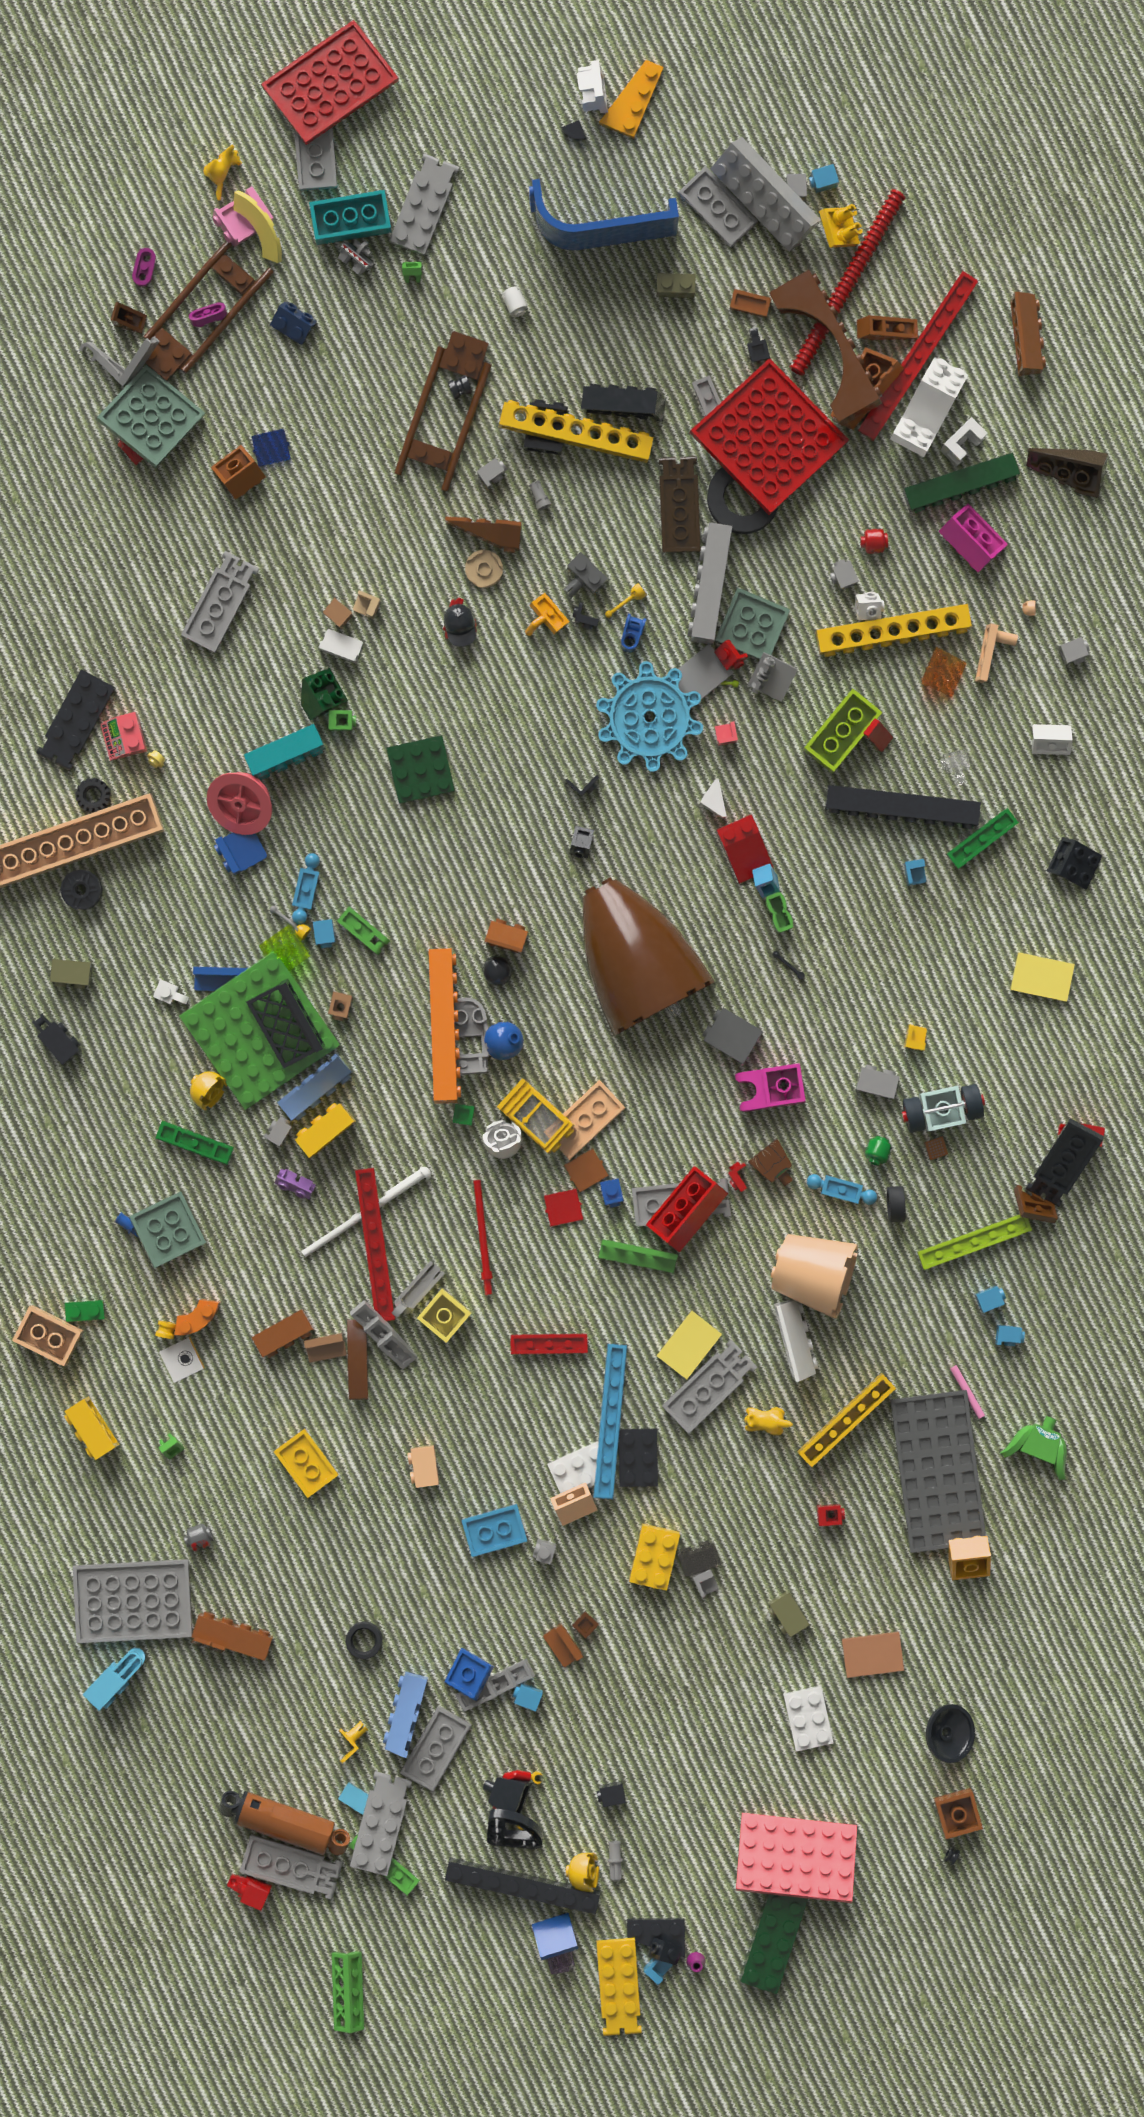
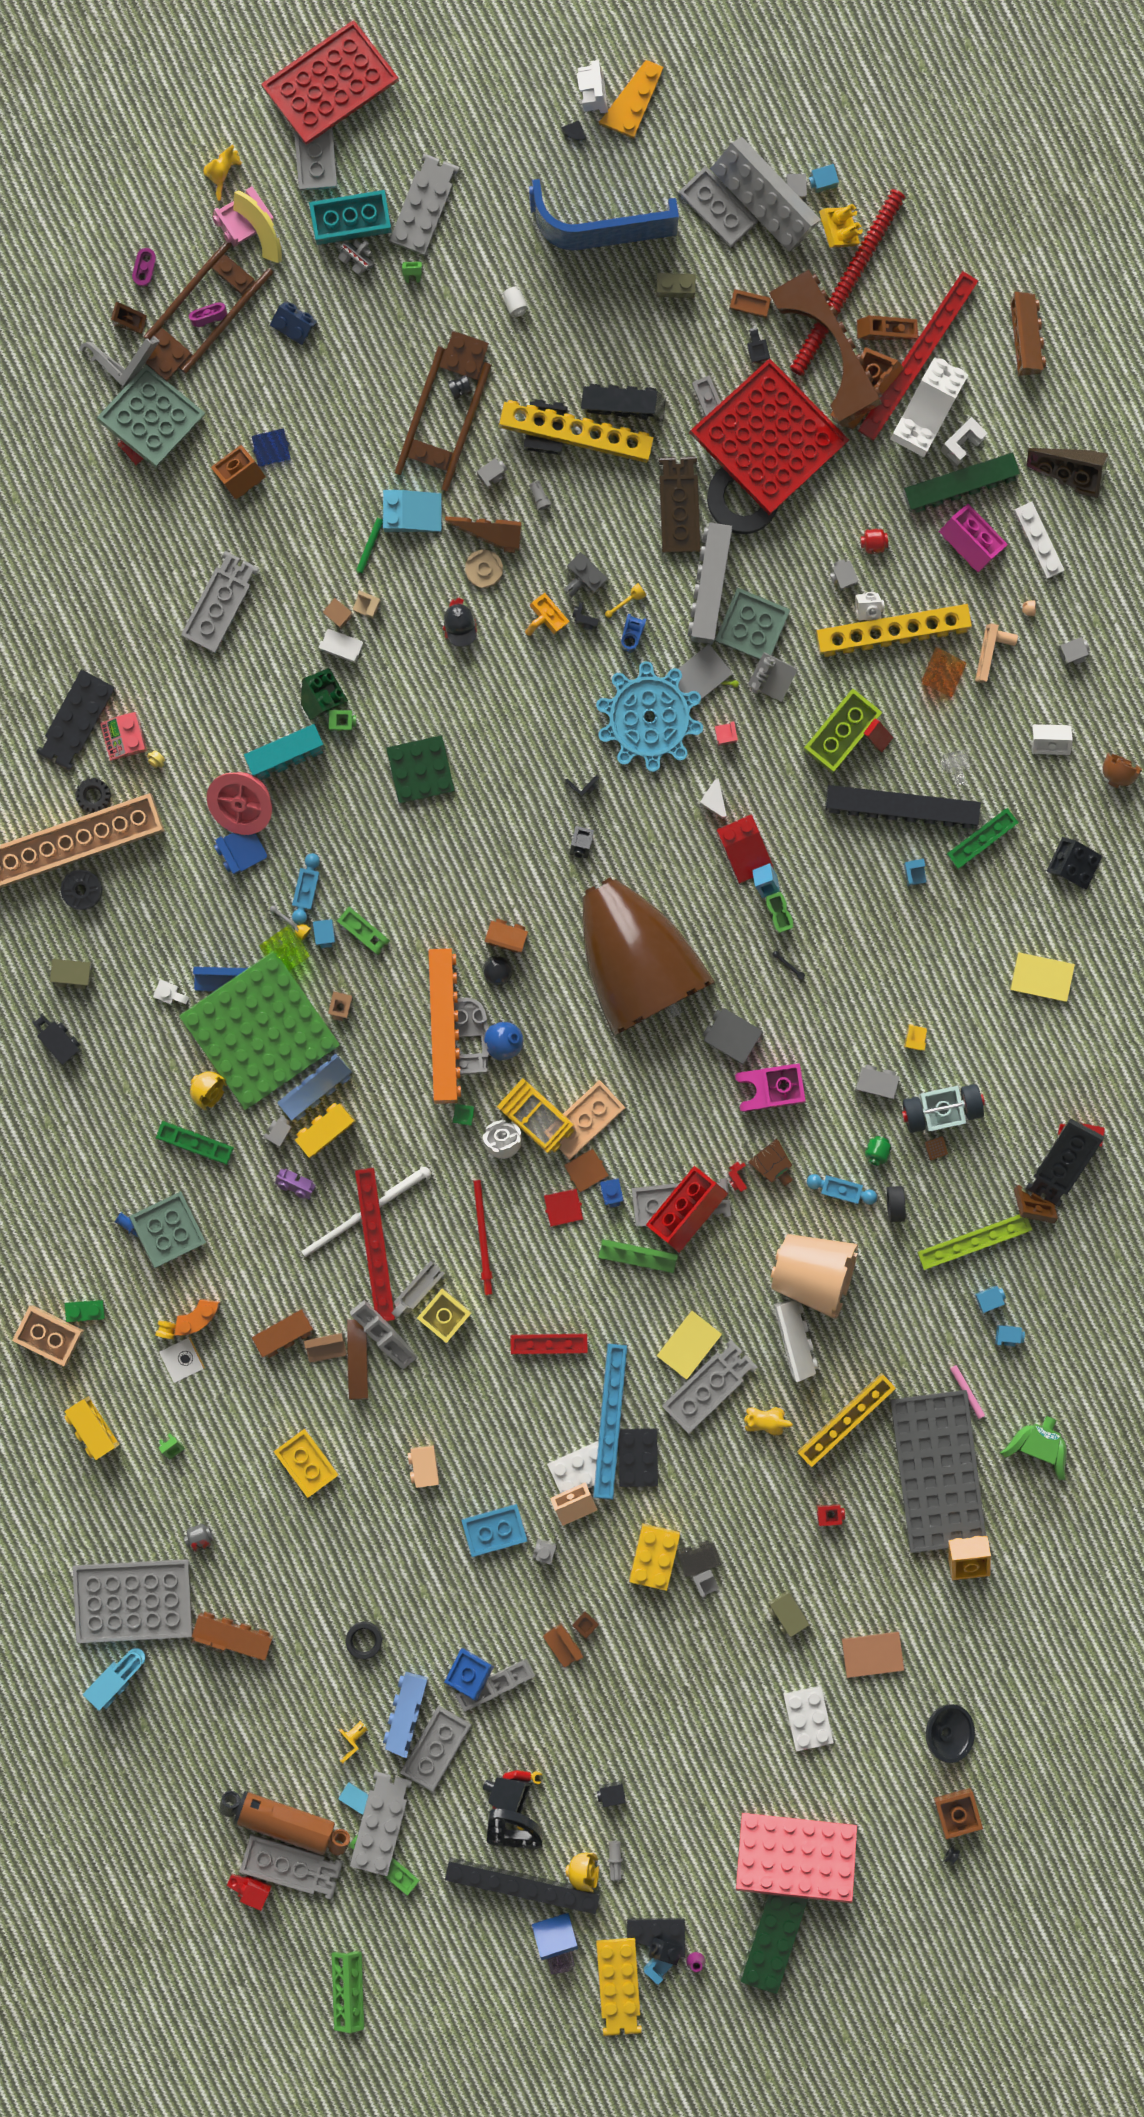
(299, 1014): black fence -> none
(369, 546): none -> green bar
(411, 511): none -> medium azure slope
(527, 1696): dark azure brick -> none
(730, 656): red bracket -> none
(1039, 540): none -> white plate
(1120, 771): none -> dark orange cylinder

